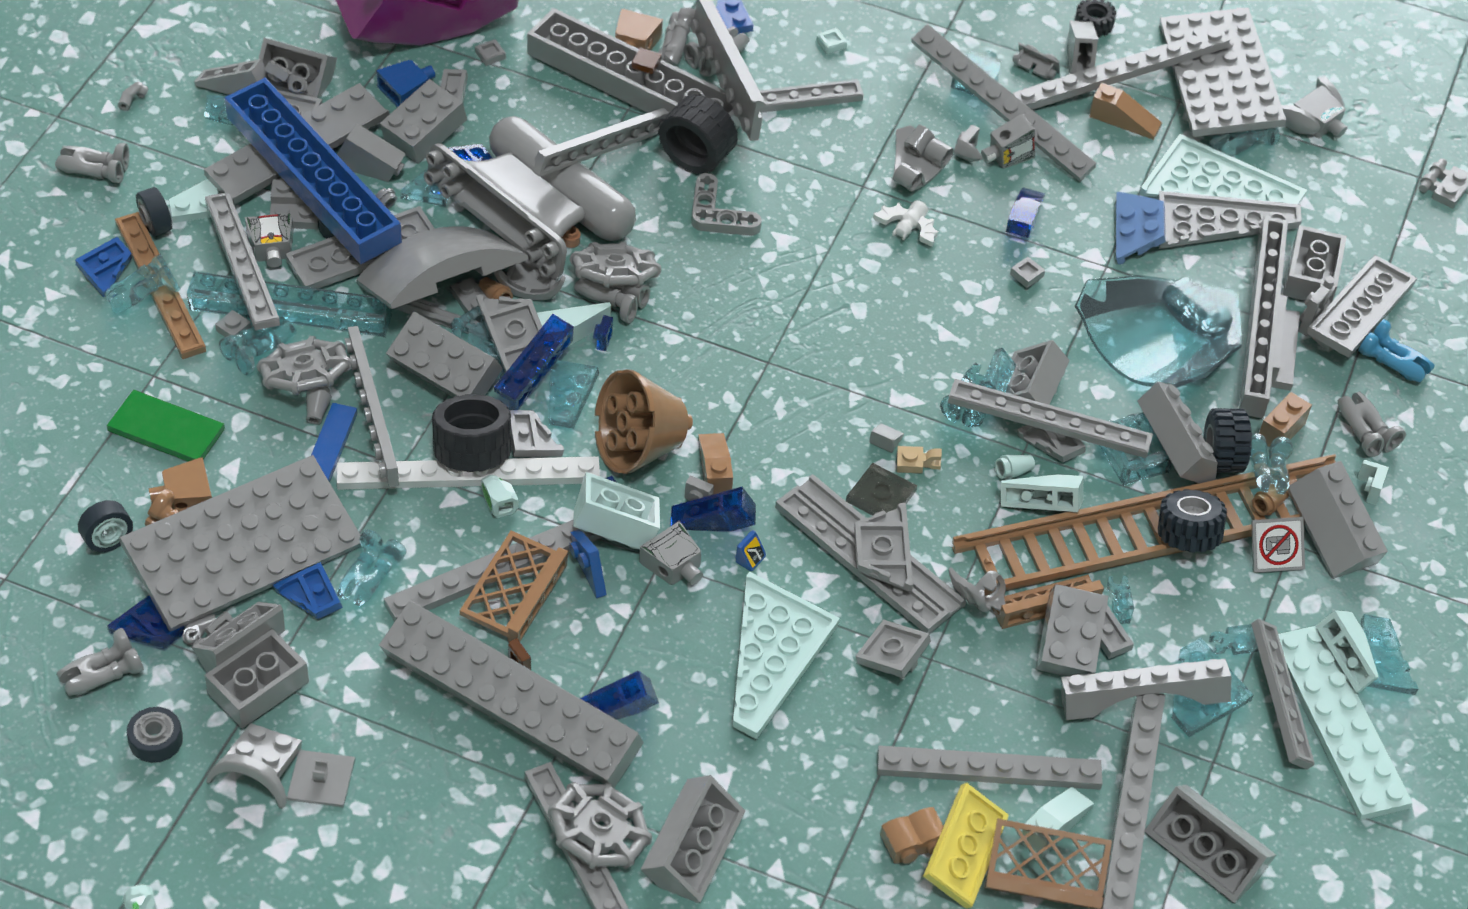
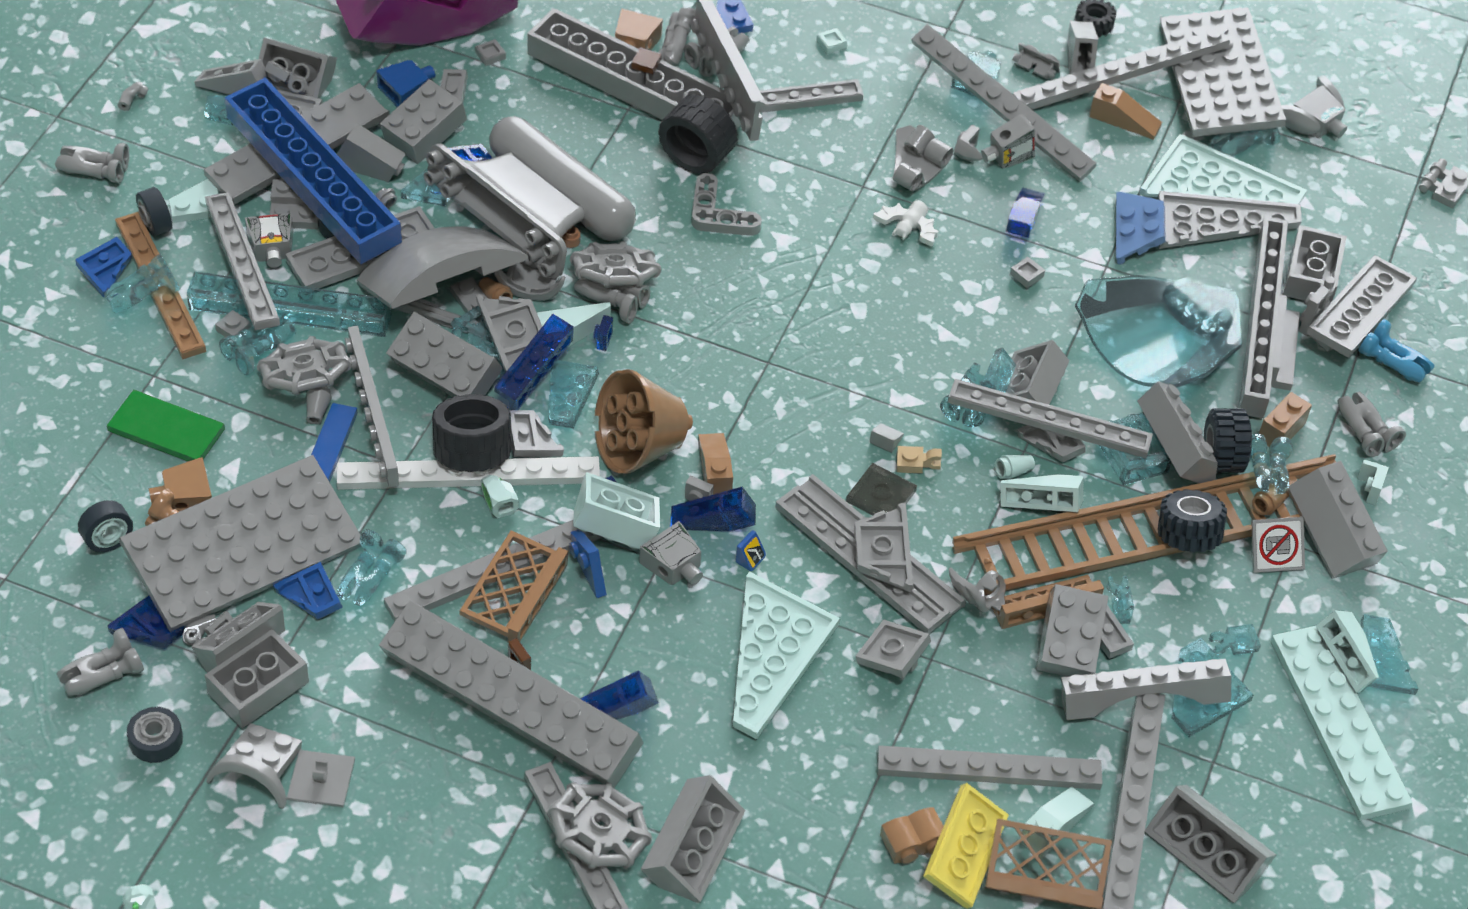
(598, 142): light grey plate -> none
(1283, 694): light grey tile -> none

